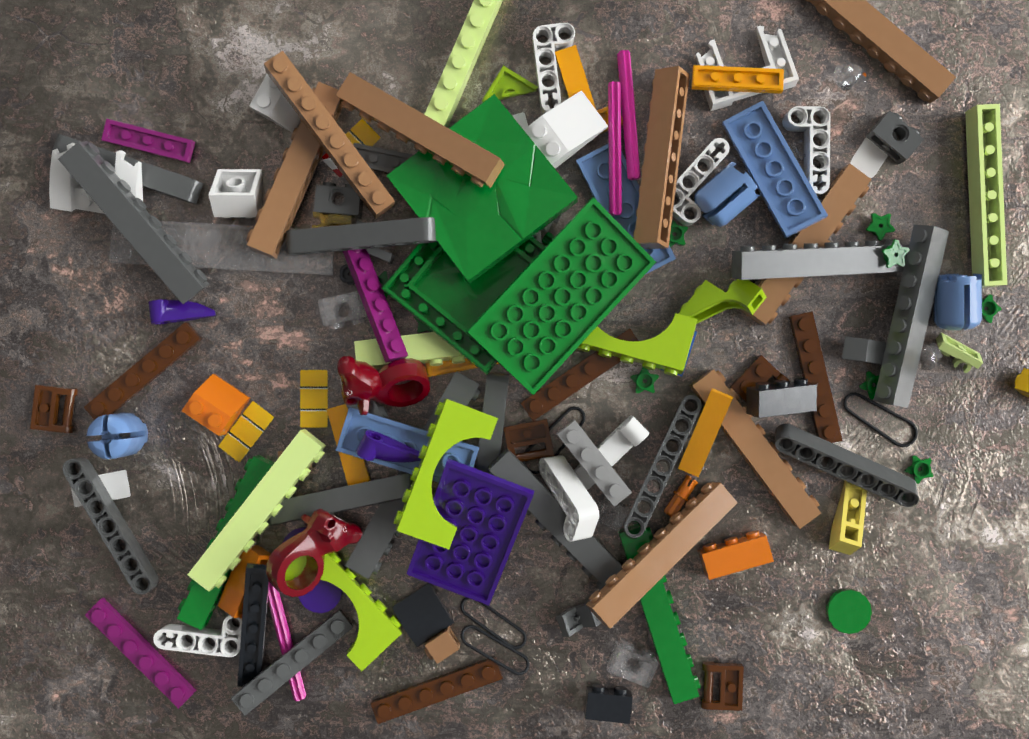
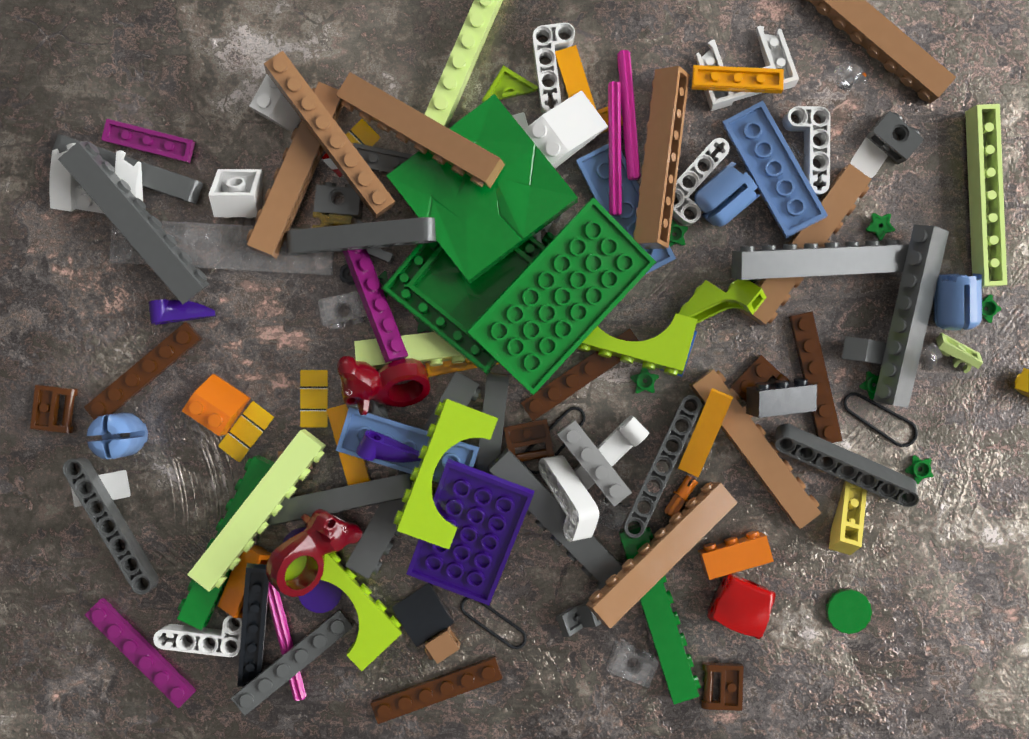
(491, 658): black piece -> none
(608, 704): black brick -> none
(742, 606): none -> red piece
(889, 252): plate -> none

